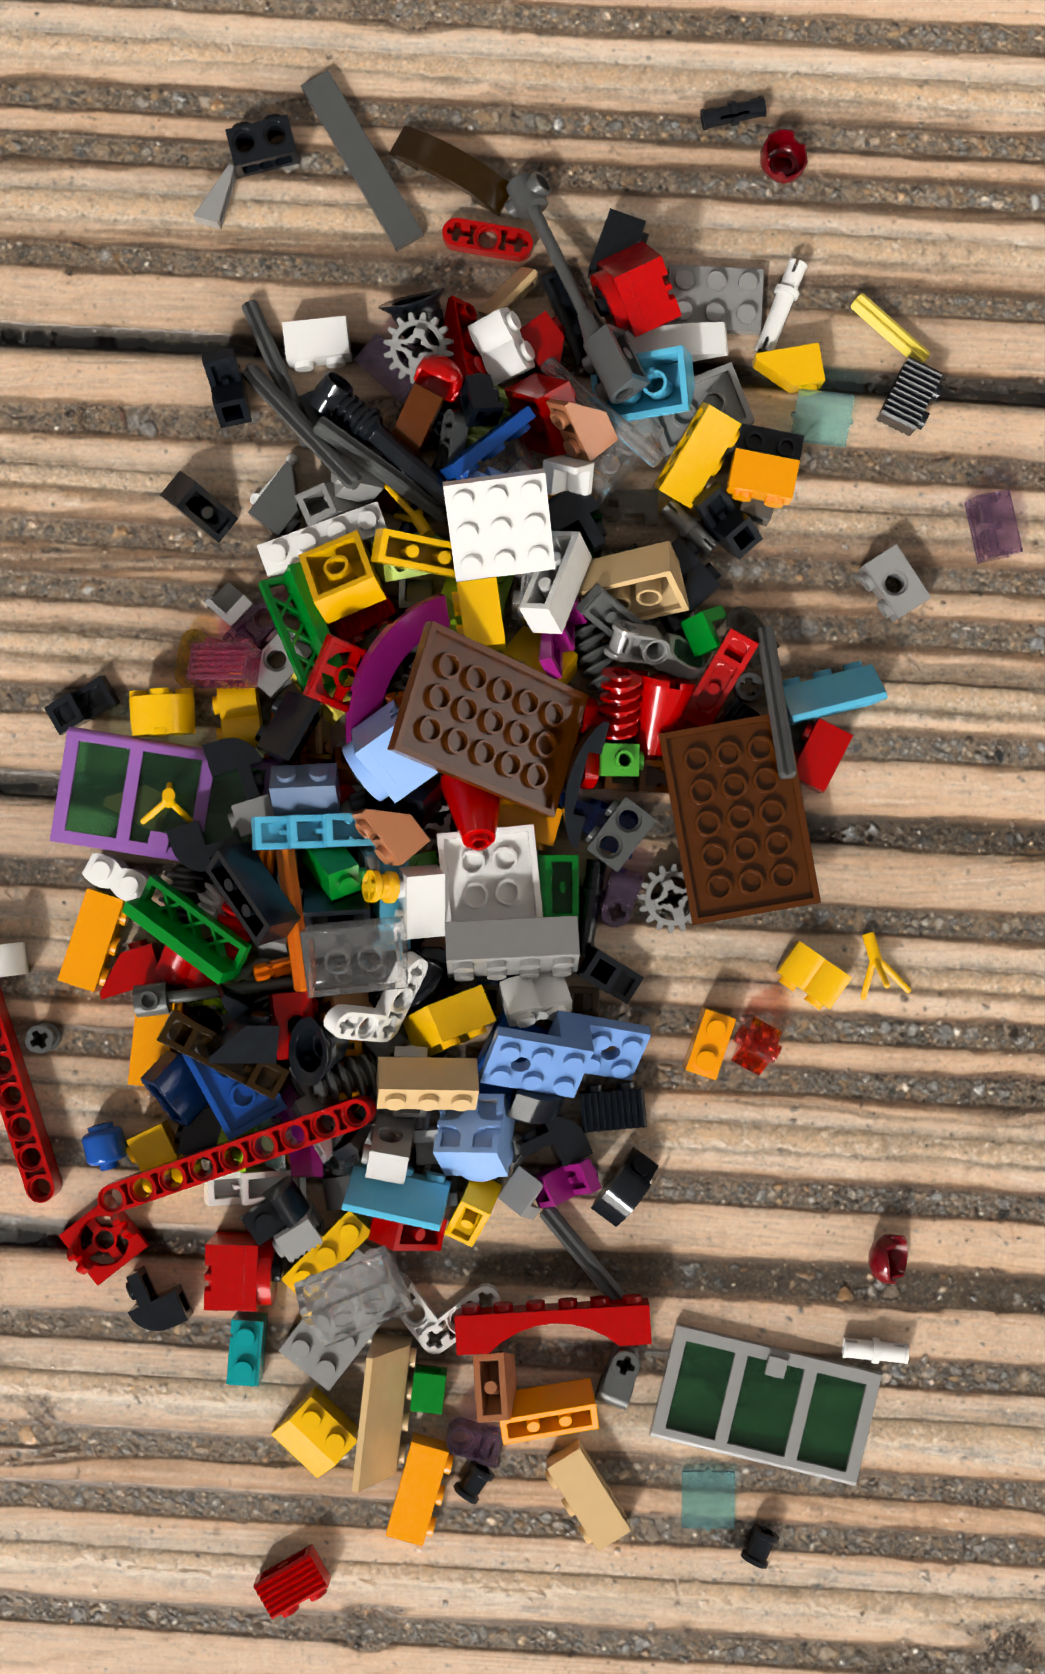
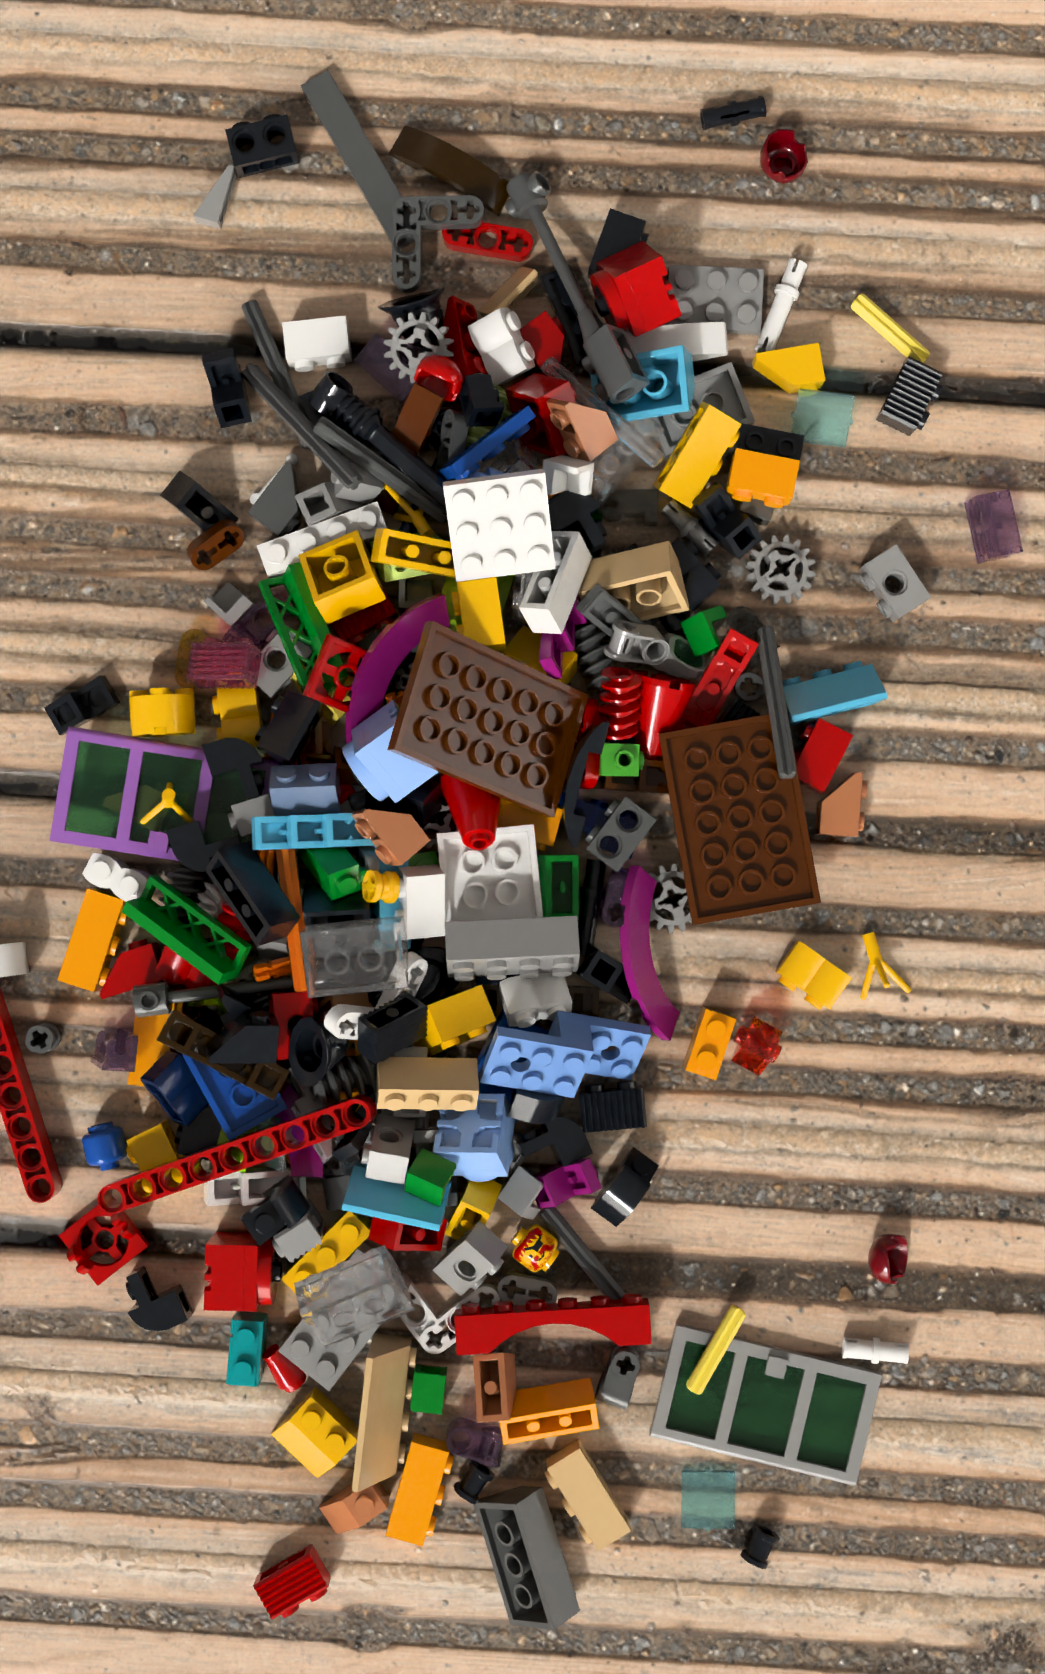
(119, 1052): none -> clear purple hinge
(215, 544): none -> reddish brown beam
(285, 1373): none -> red cone
(354, 1509): none -> nougat slope
(392, 1027): none -> black brick
(422, 221): none -> dark grey beam
(429, 1177): none -> green panel
(471, 1258): none -> light grey brick
(526, 1282): none -> light grey beam
(527, 1558): none -> dark grey slope
(535, 1248): none -> head
(637, 957): none -> magenta tile
(715, 1349): none -> light yellow axle
(772, 560): none -> light grey gear
(840, 809): none -> nougat slope

